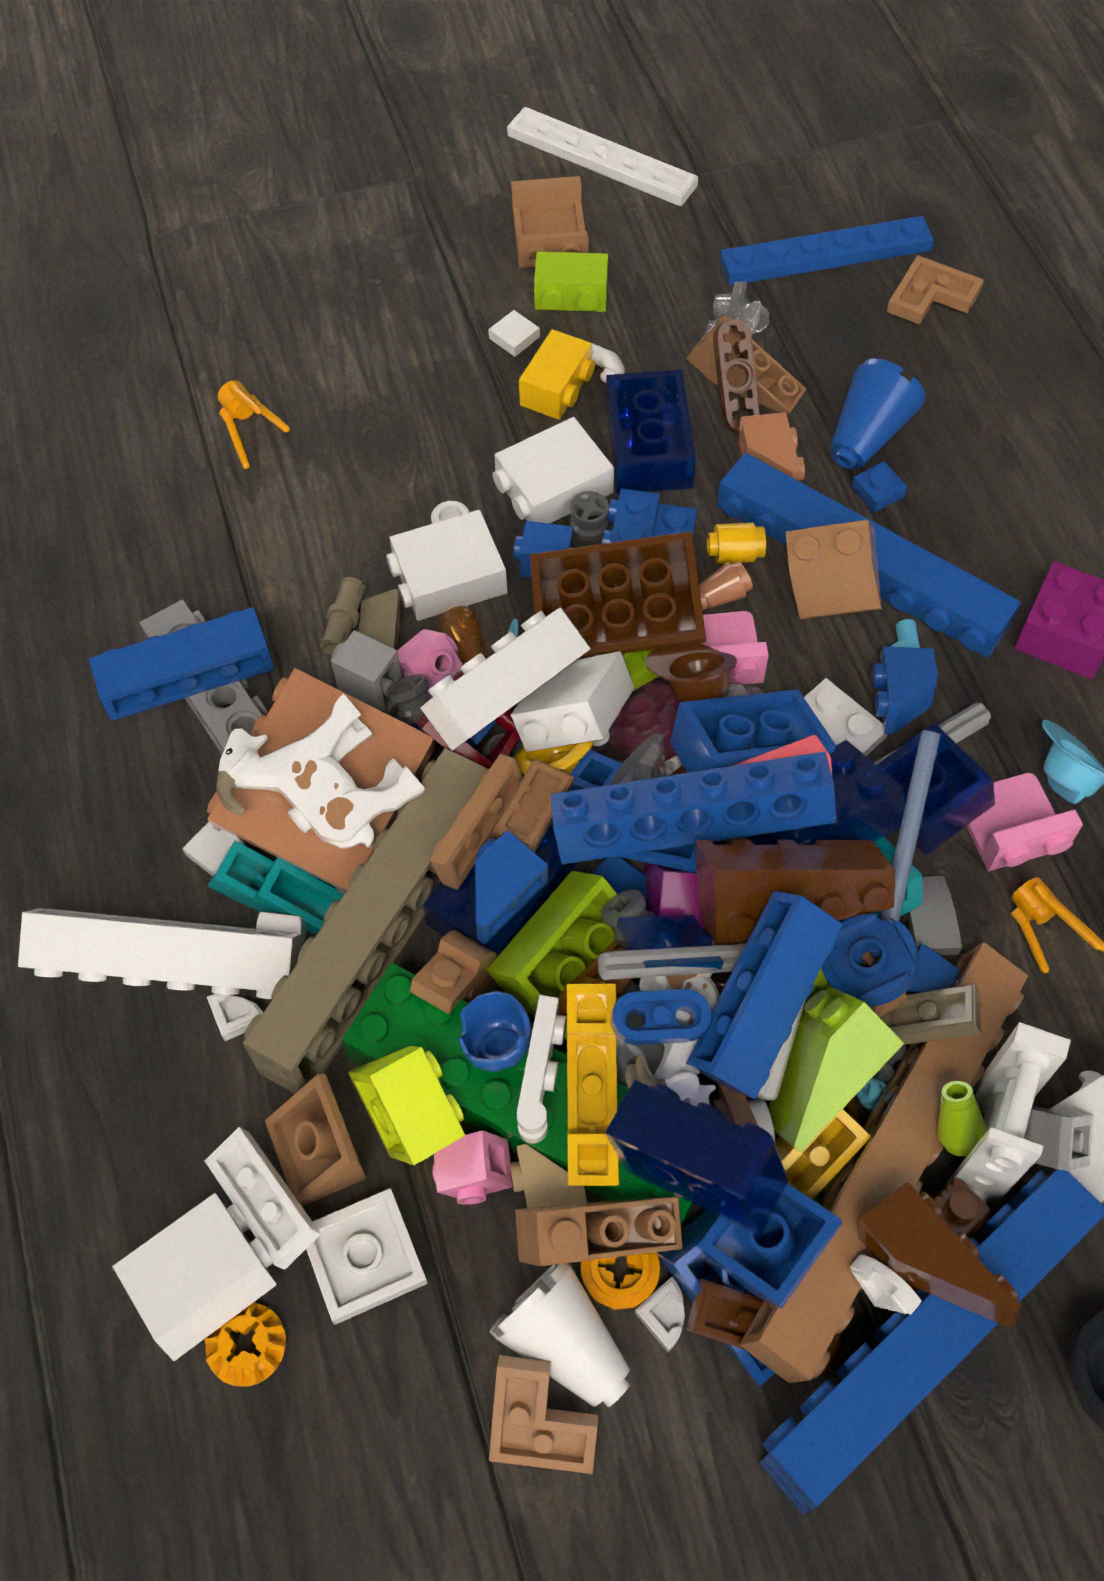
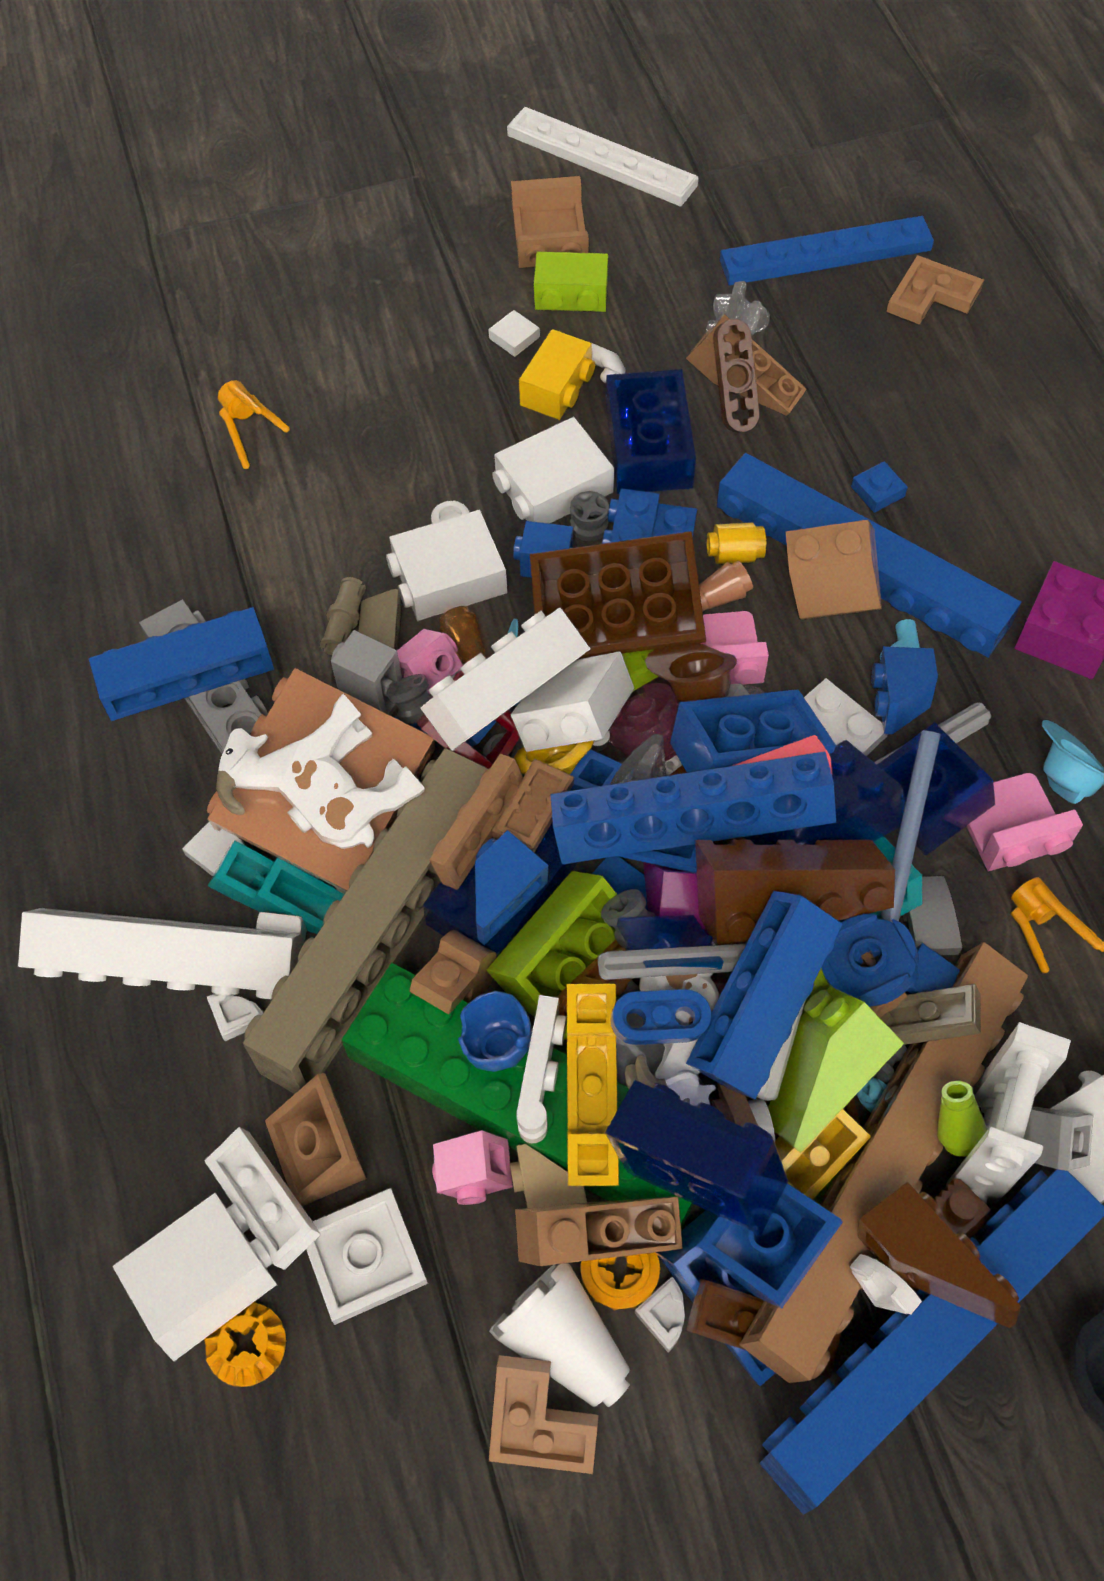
(408, 1104): neon yellow slope -> none
(772, 442): nougat slope -> none
(874, 411): blue cone -> none

